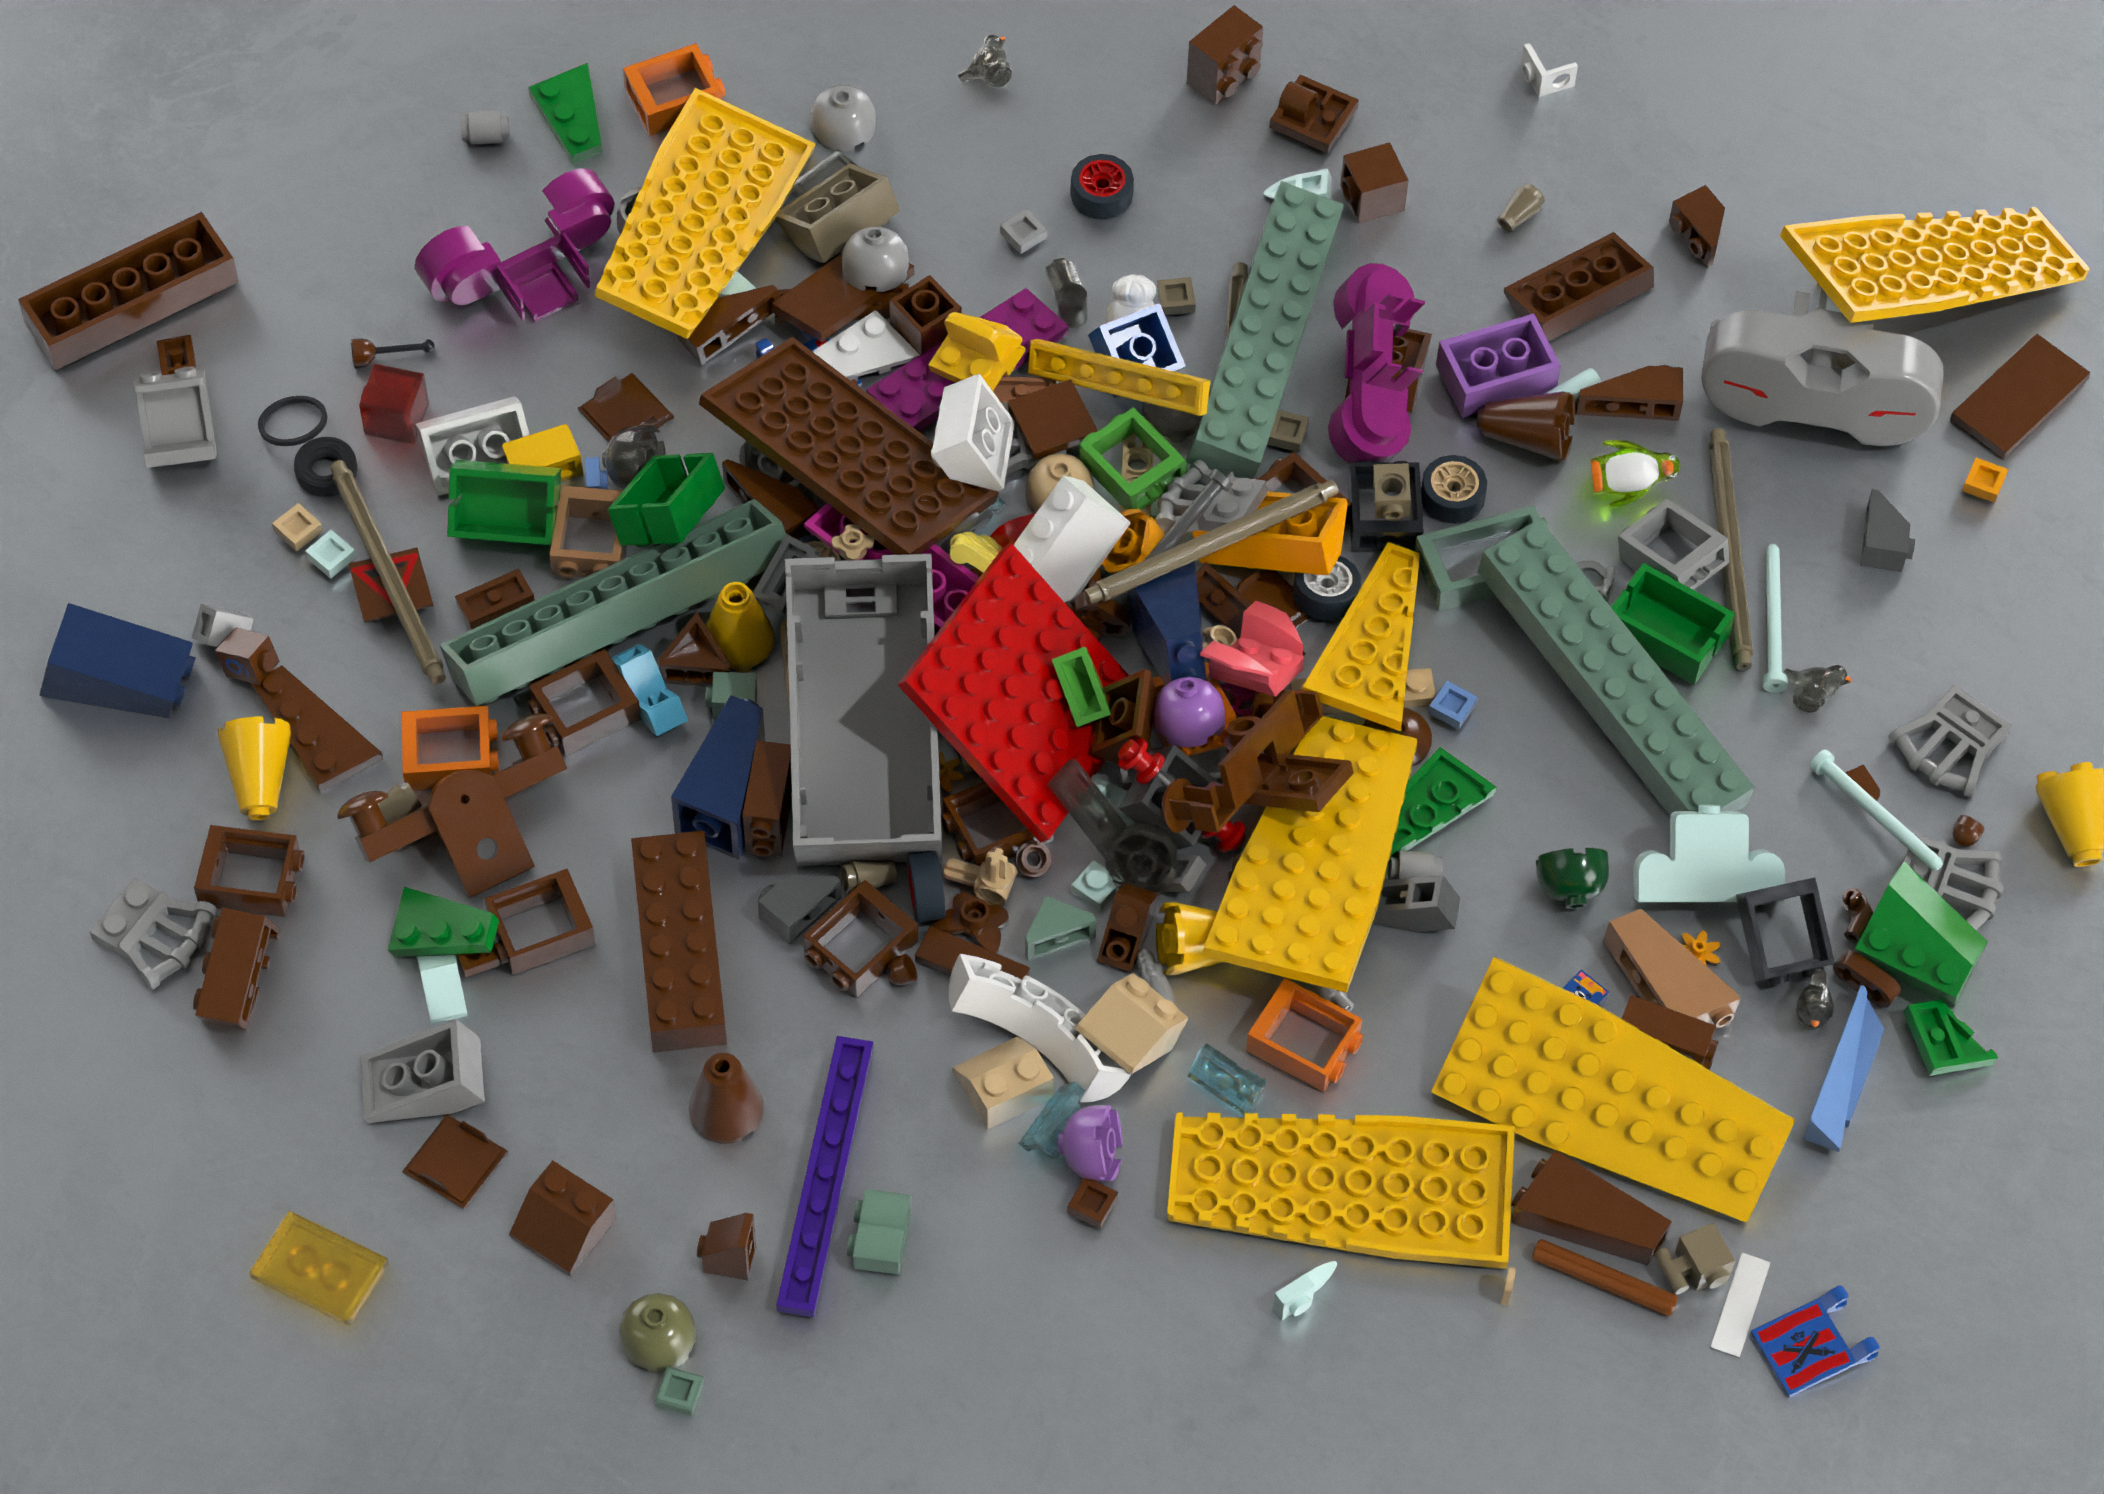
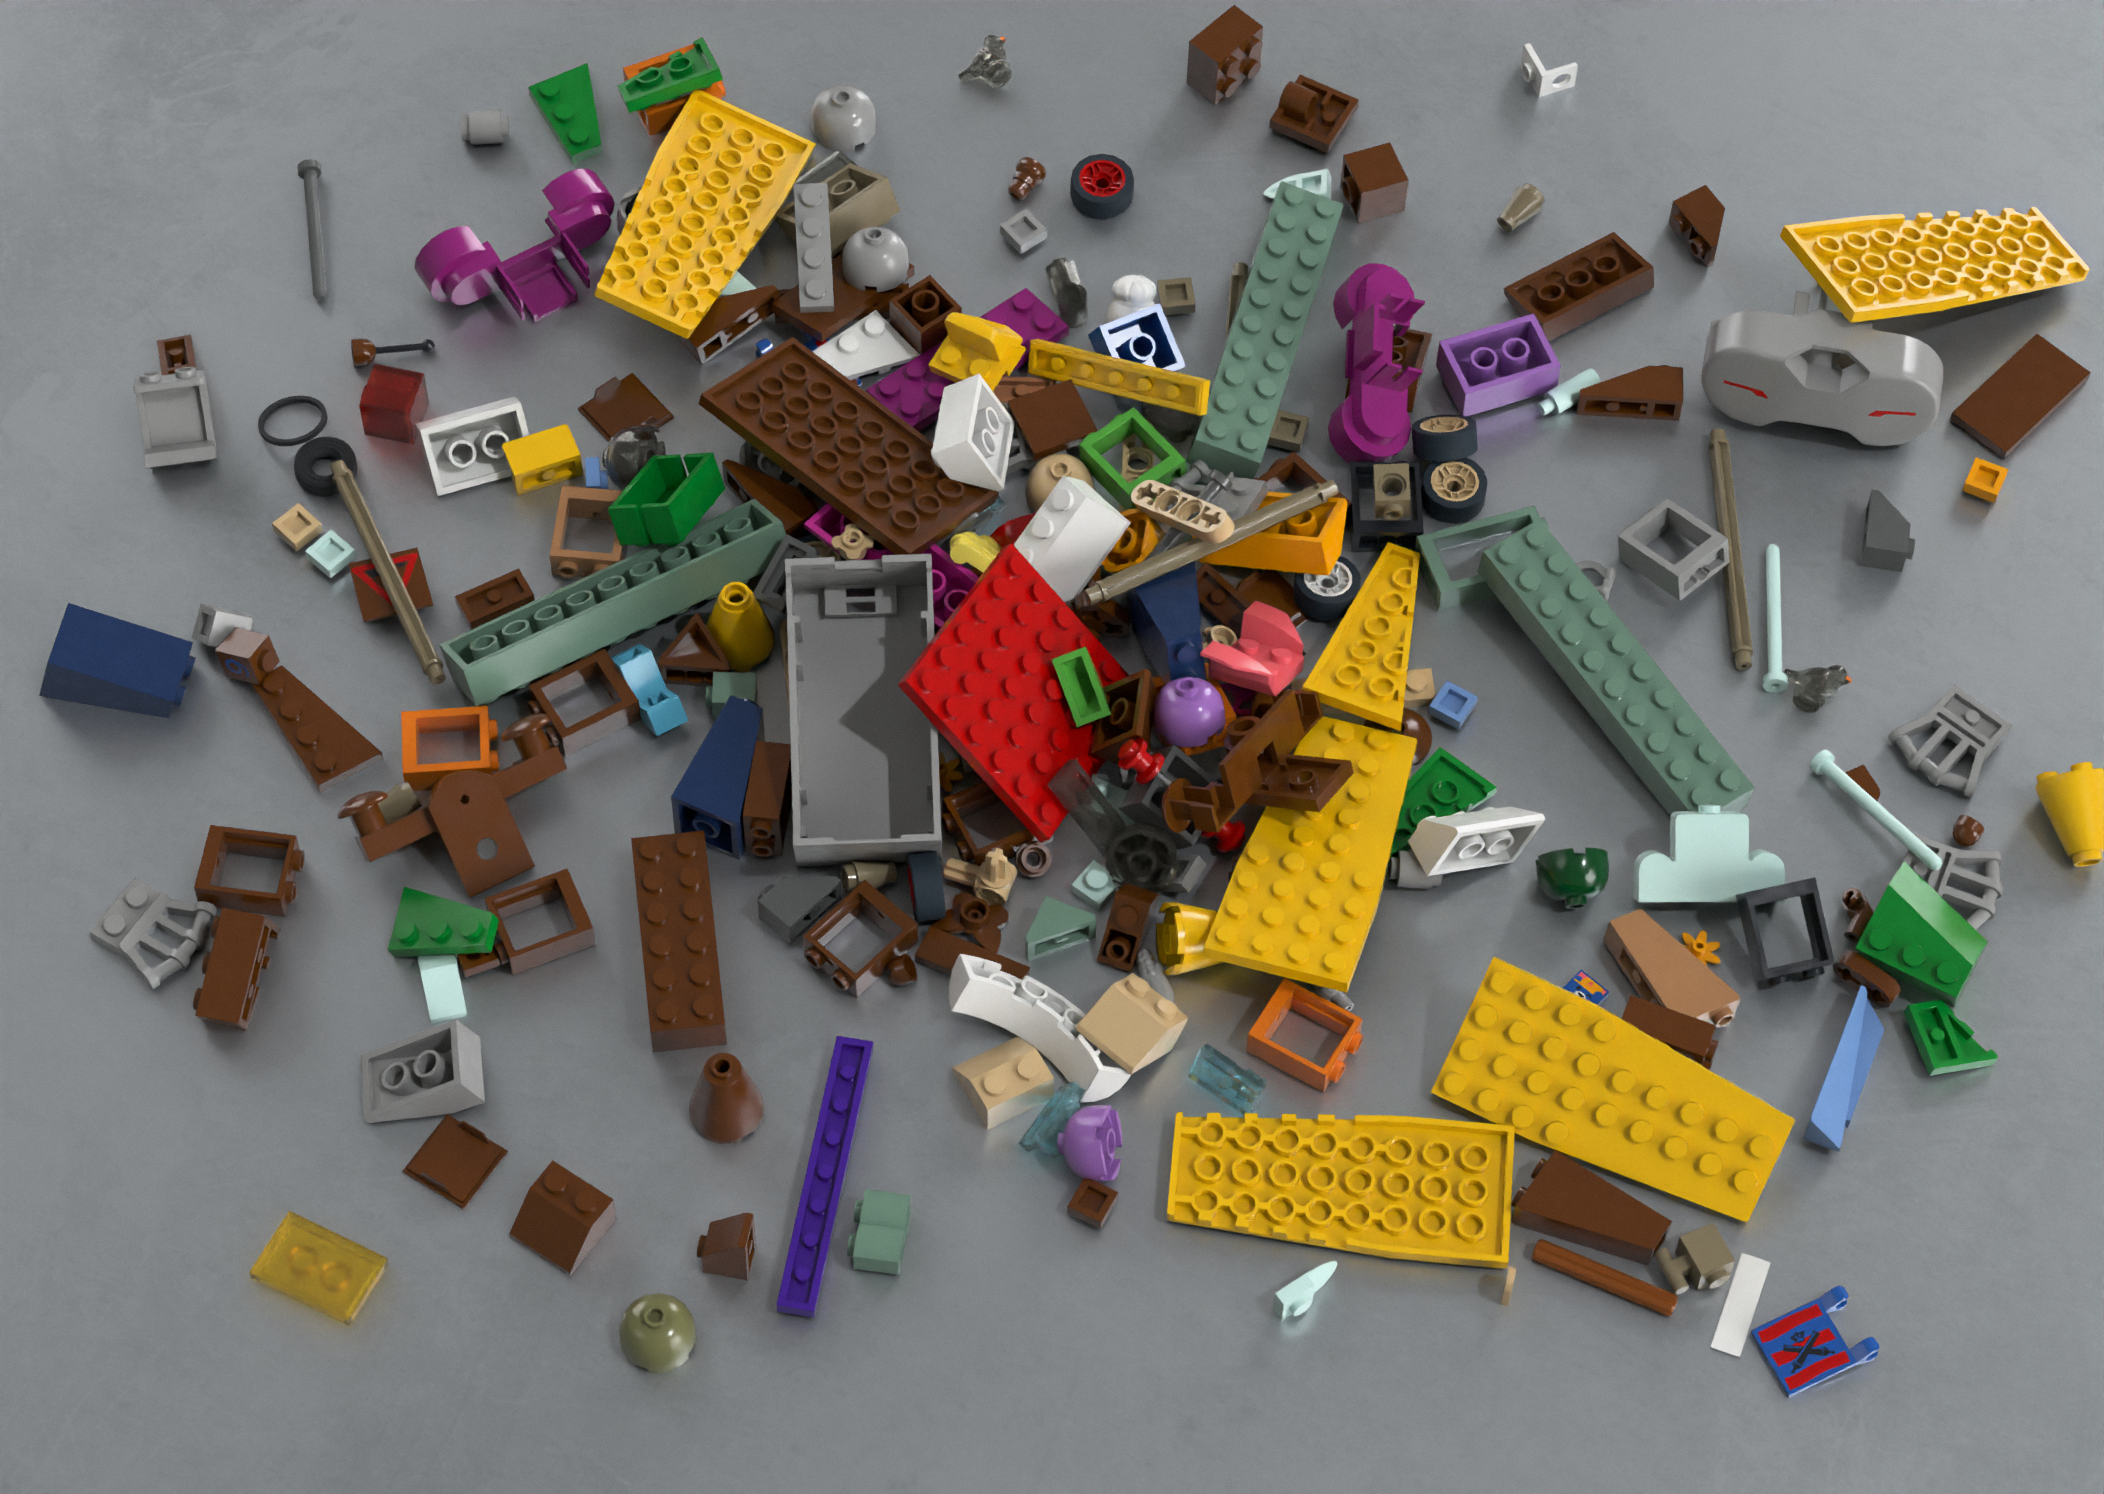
(128, 290): reddish brown brick -> none
(255, 762): yellow cone -> none
(309, 171): none -> dark grey bar
(503, 501): green piece -> none
(679, 1391): sand green tile -> none
(681, 75): none -> green wing
(813, 247): none -> light grey plate
(1027, 176): none -> reddish brown piece
(1177, 517): none -> tan beam
(1418, 904): dark grey slope -> none
(1444, 437): none -> black wheel
(1473, 839): none -> white slope
(1531, 423): reddish brown cone -> none
(1631, 470): animal -> none
(1673, 622): green piece -> none
(1815, 1003): clear smoke animal -> none

